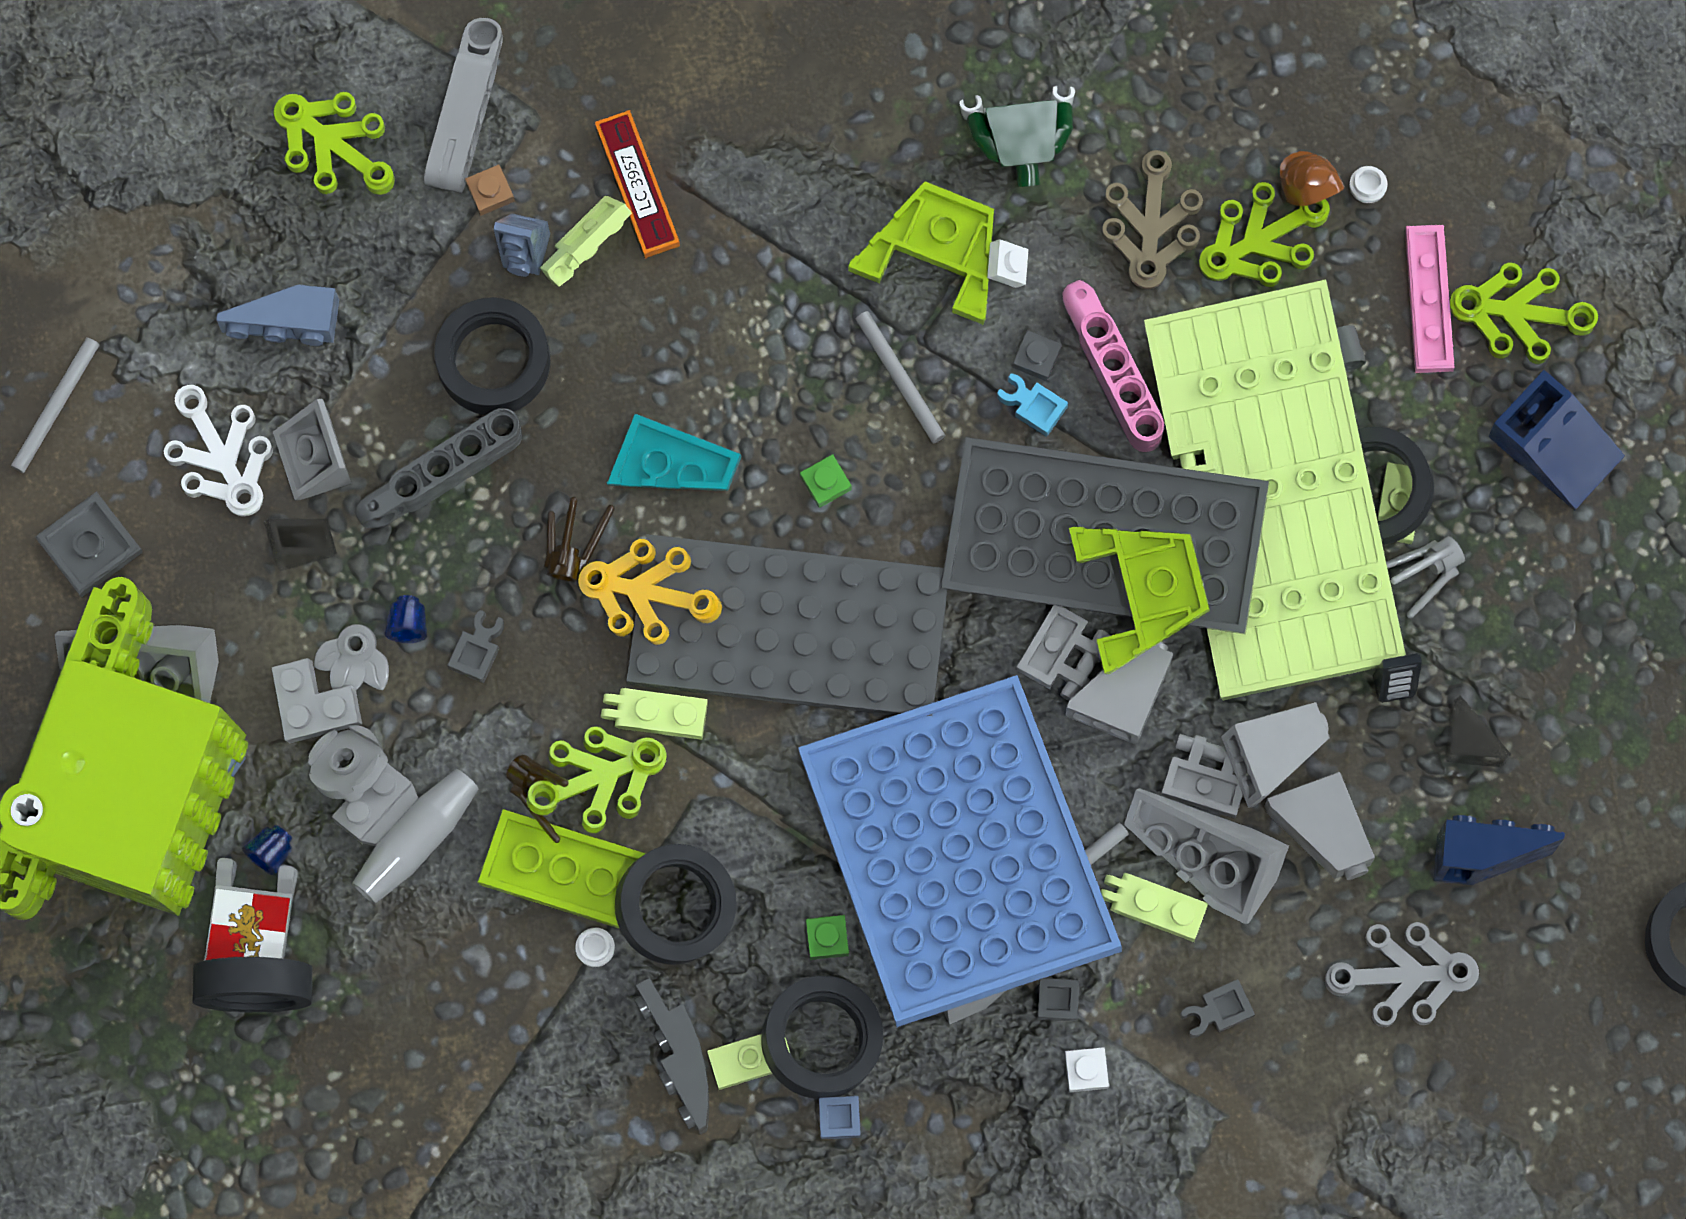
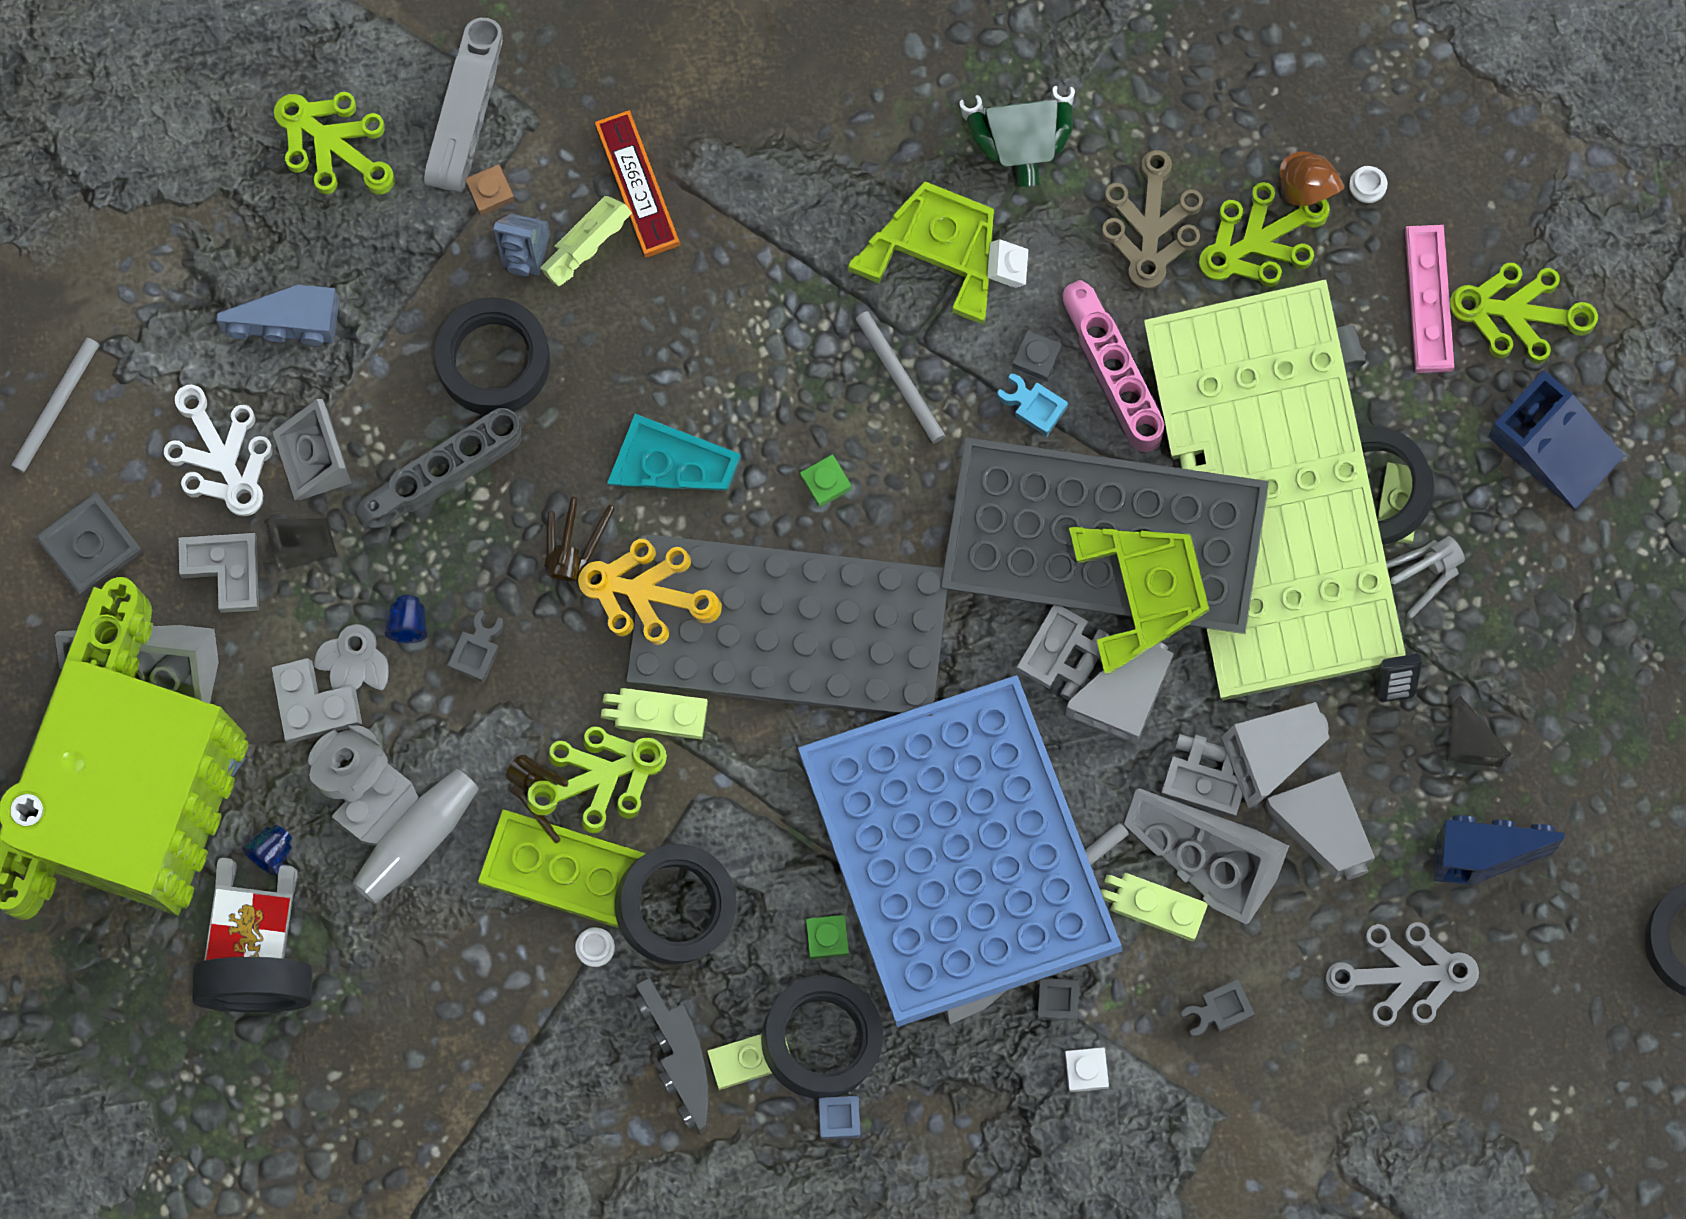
(232, 560): none -> light grey plate

